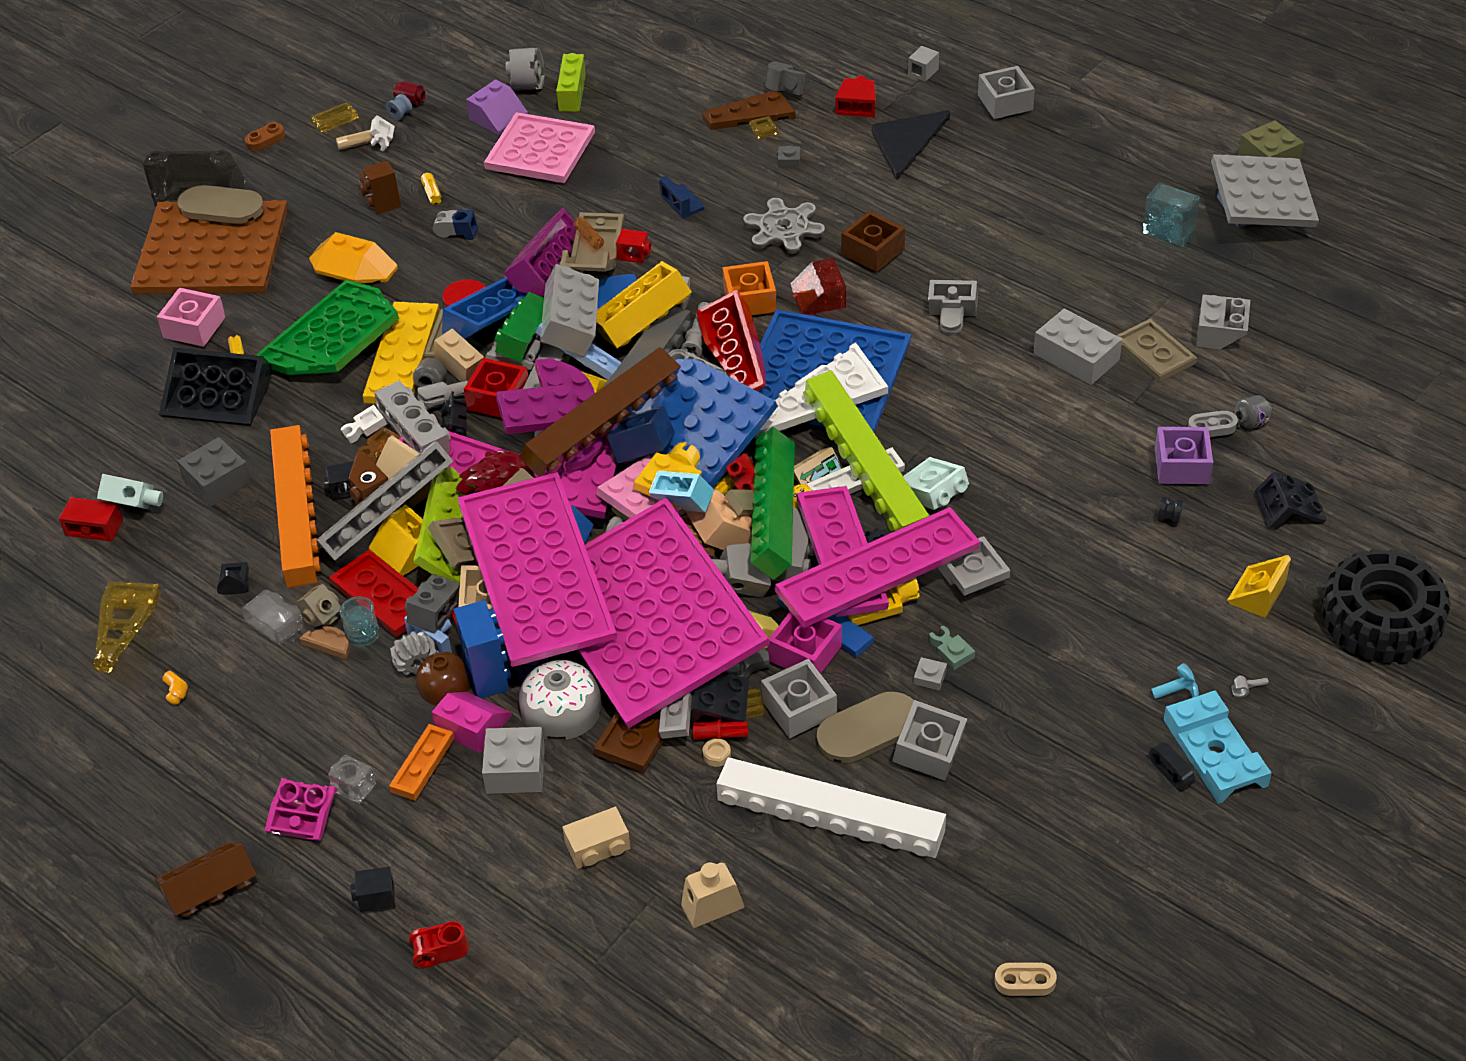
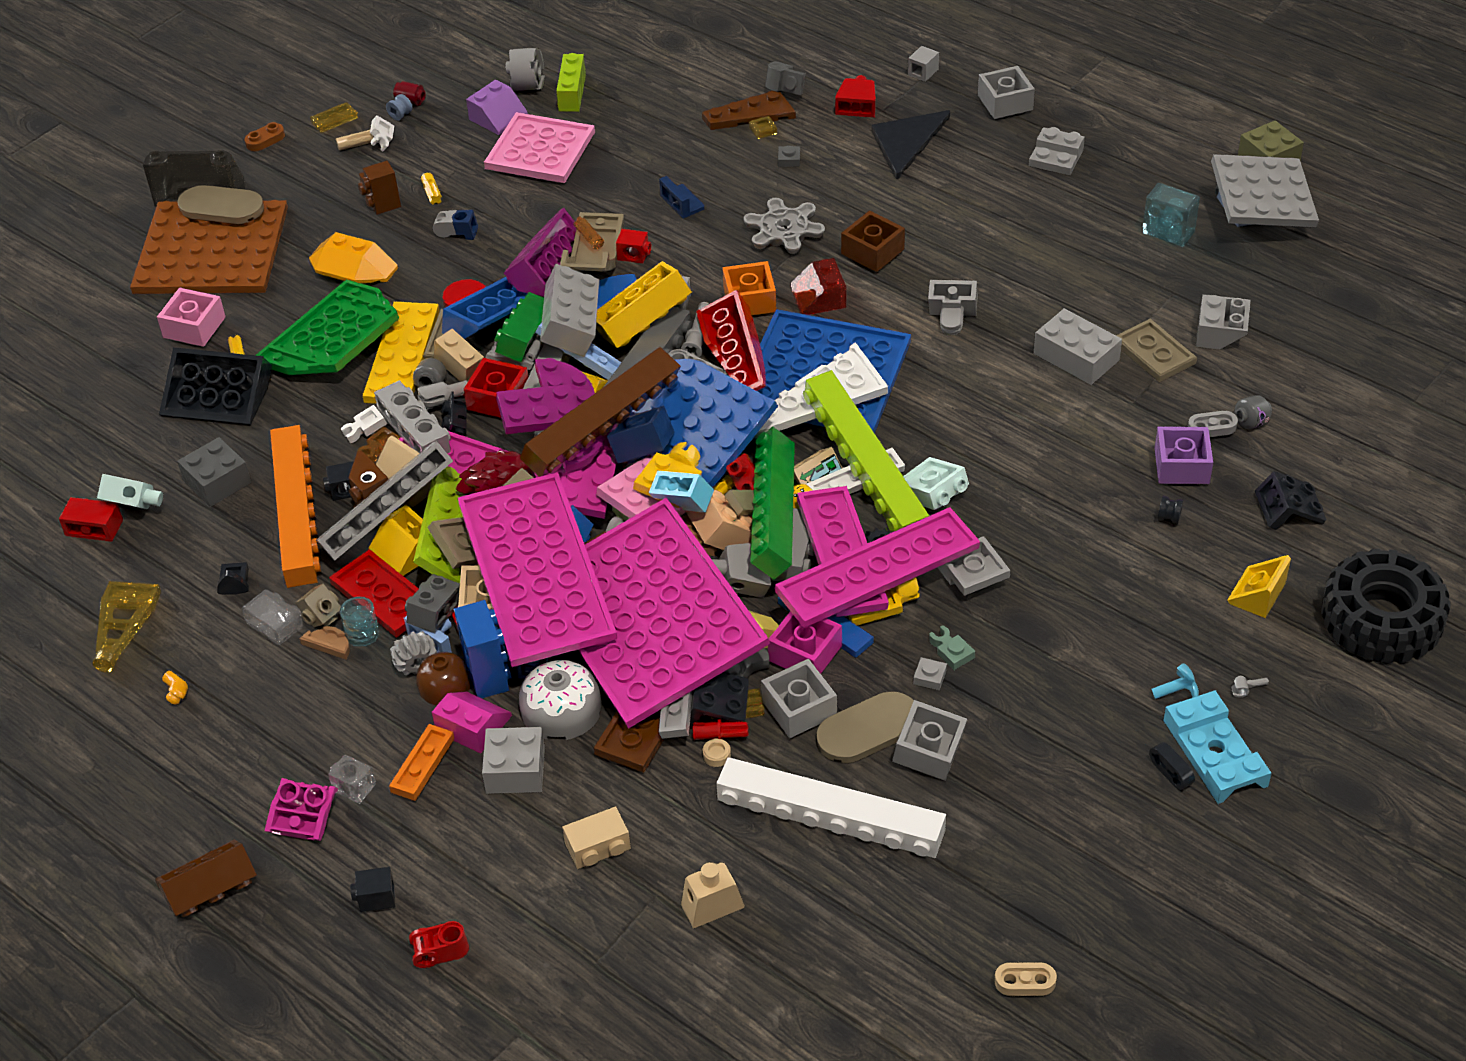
(1057, 150): none -> light grey plate

